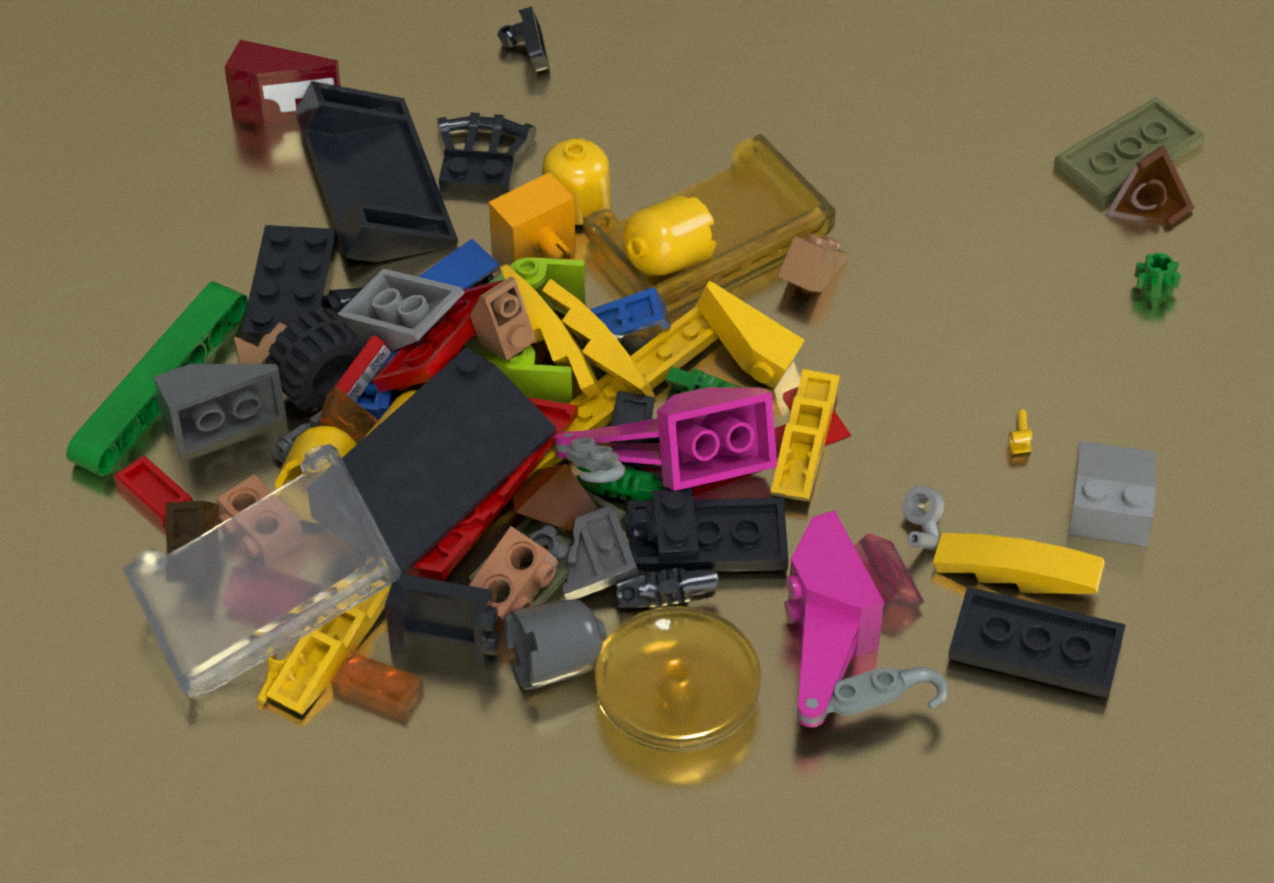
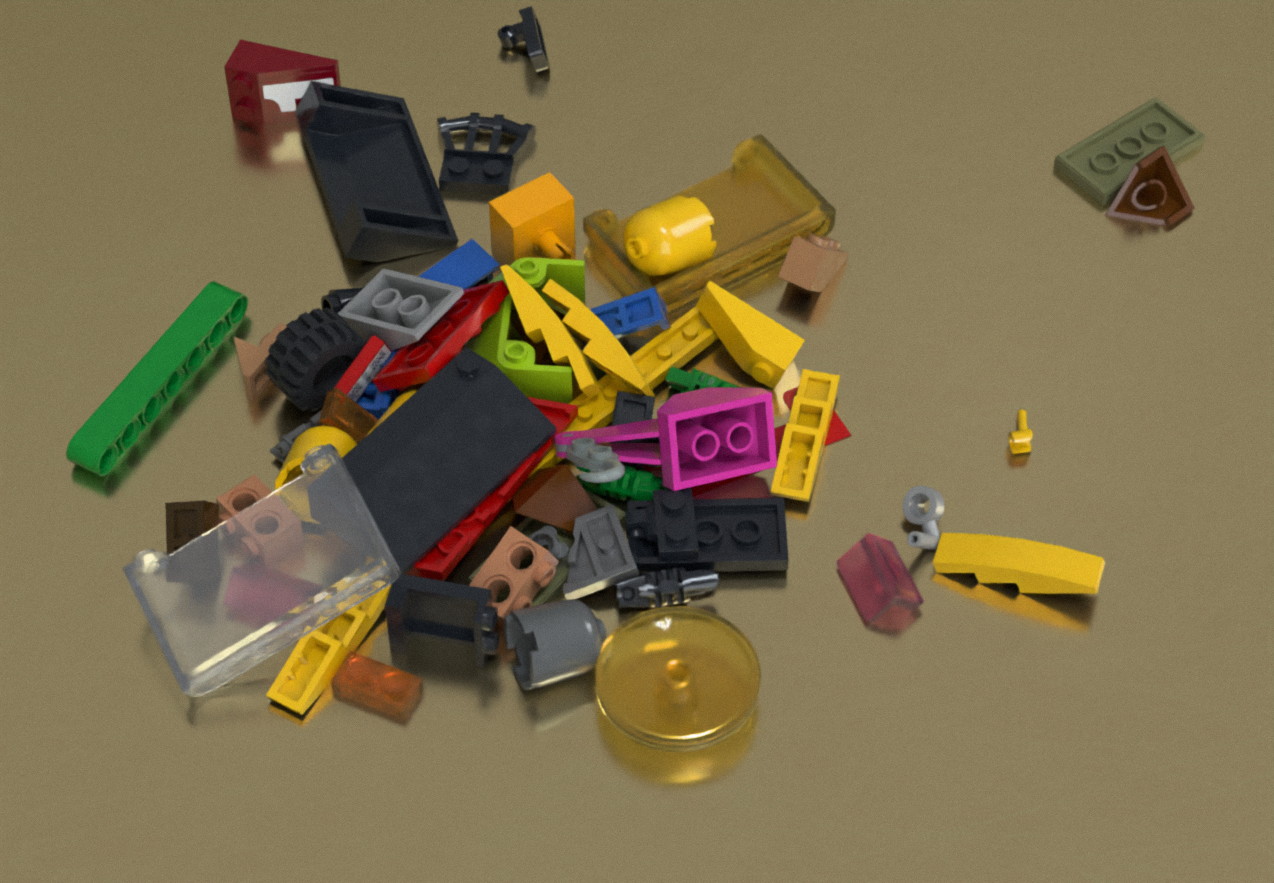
(150, 488): red tile -> none
(217, 402): dark grey slope -> none
(274, 667): yellow hand -> none
(288, 277): black plate -> none
(502, 320): medium nougat slope -> none
(583, 172): yellow cylinder -> none
(839, 618): dark pink slope -> none
(1037, 641): black plate -> none
(1113, 493): light grey slope -> none
(1157, 275): green gear -> none

